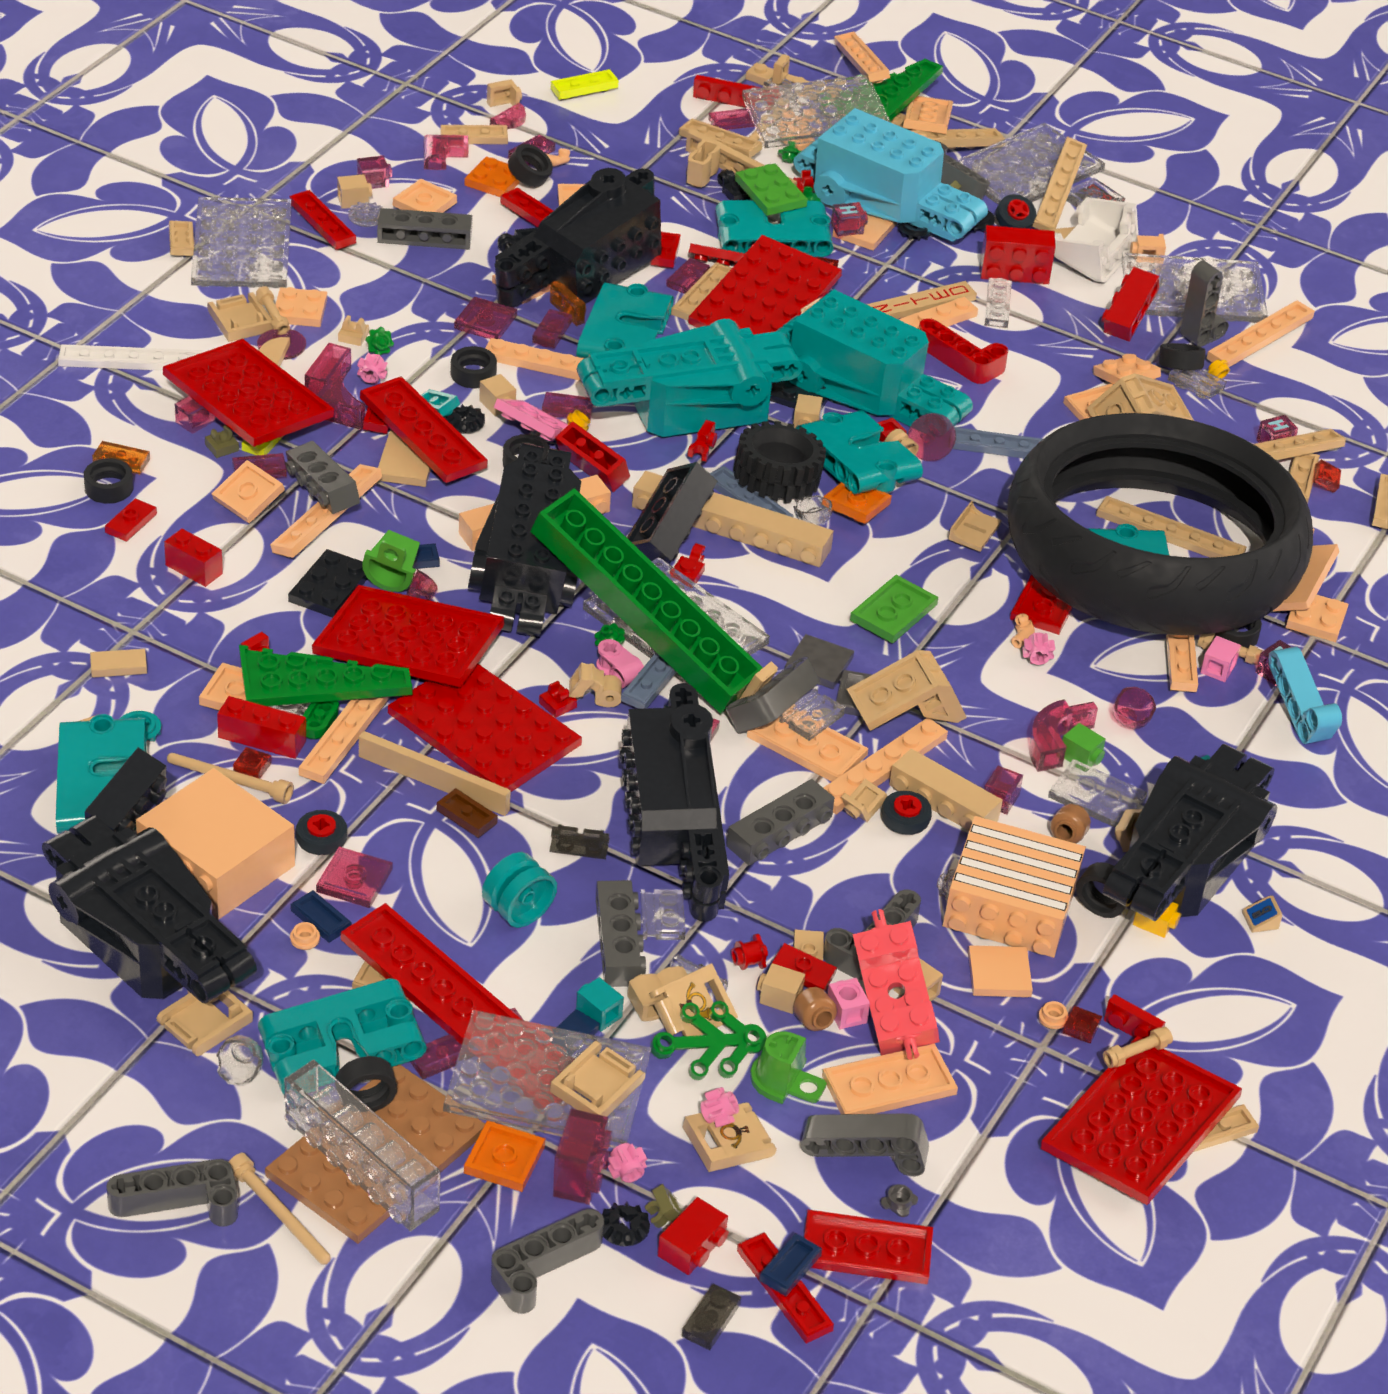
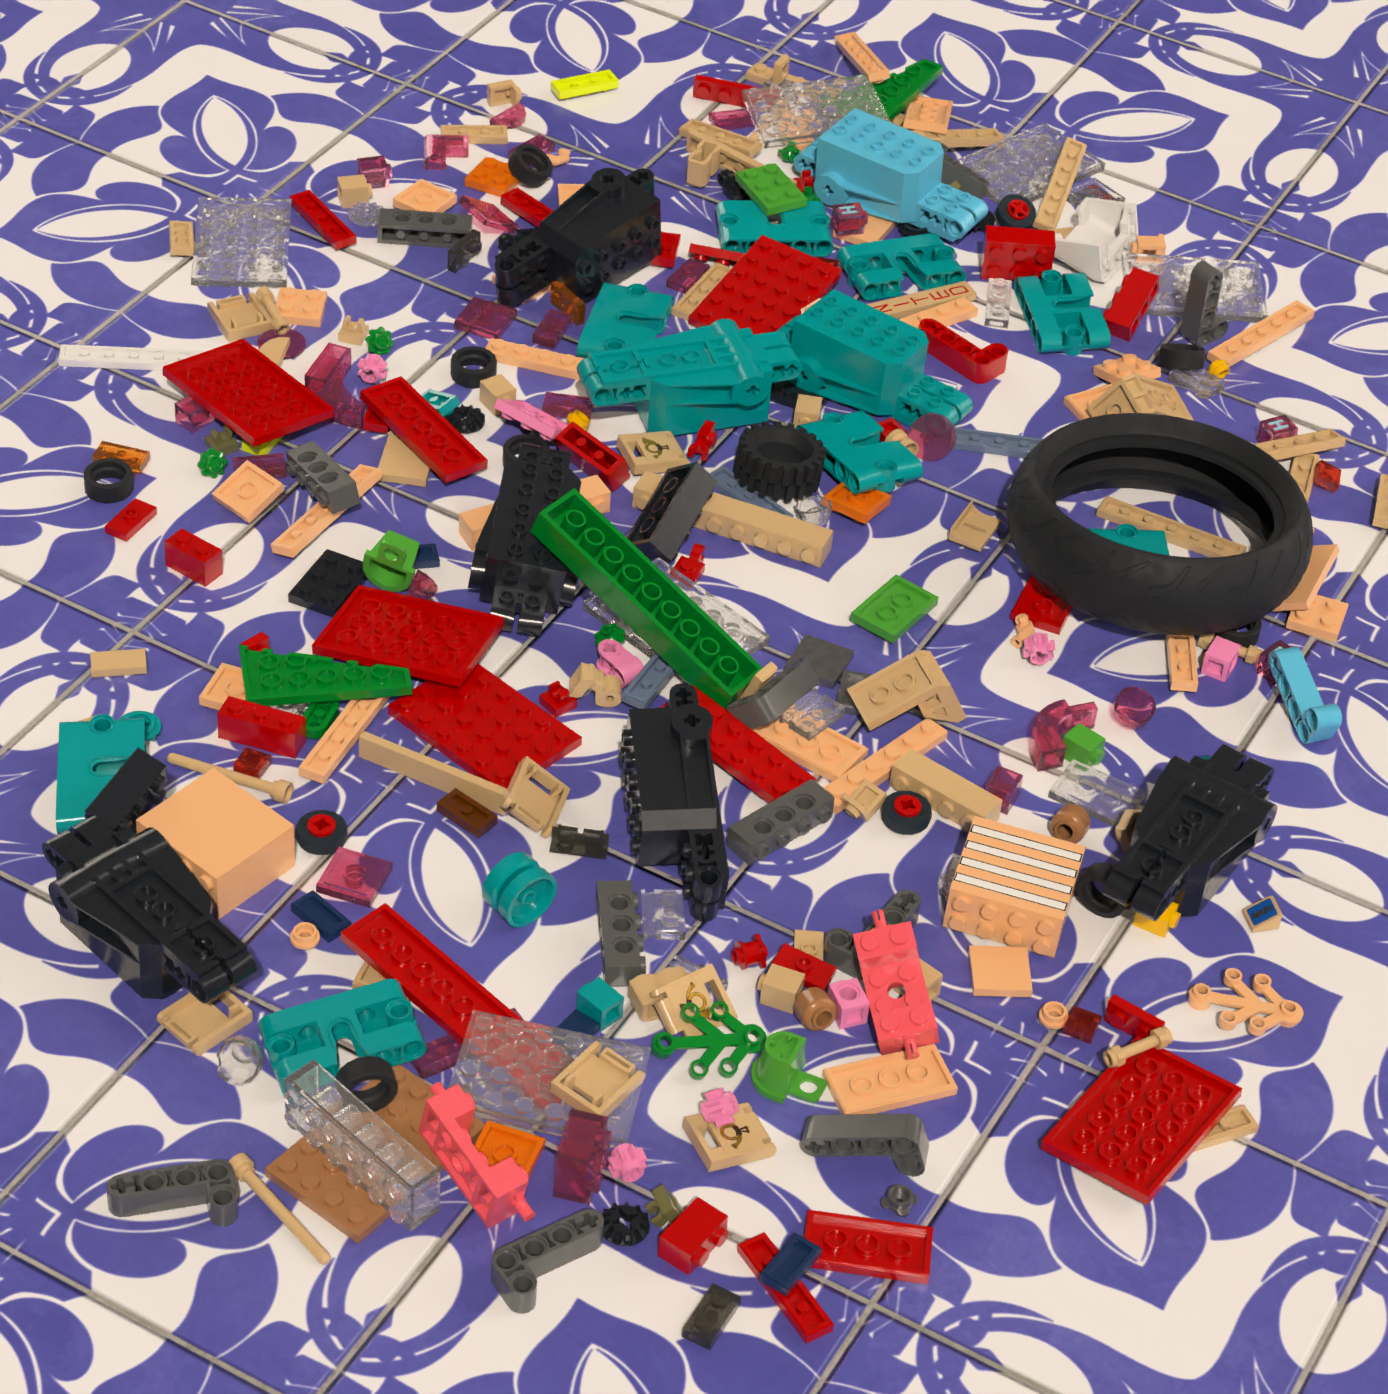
(212, 463): none -> green plant
(464, 251): none -> clear smoke plate
(488, 214): none -> clear pink plate
(491, 1191): none -> coral brick
(530, 802): none -> tan container
(657, 450): none -> tan container
(749, 755): none -> red plate
(878, 265): none -> teal connector
(1061, 313): none -> teal connector
(1280, 1011): none -> light nougat plant

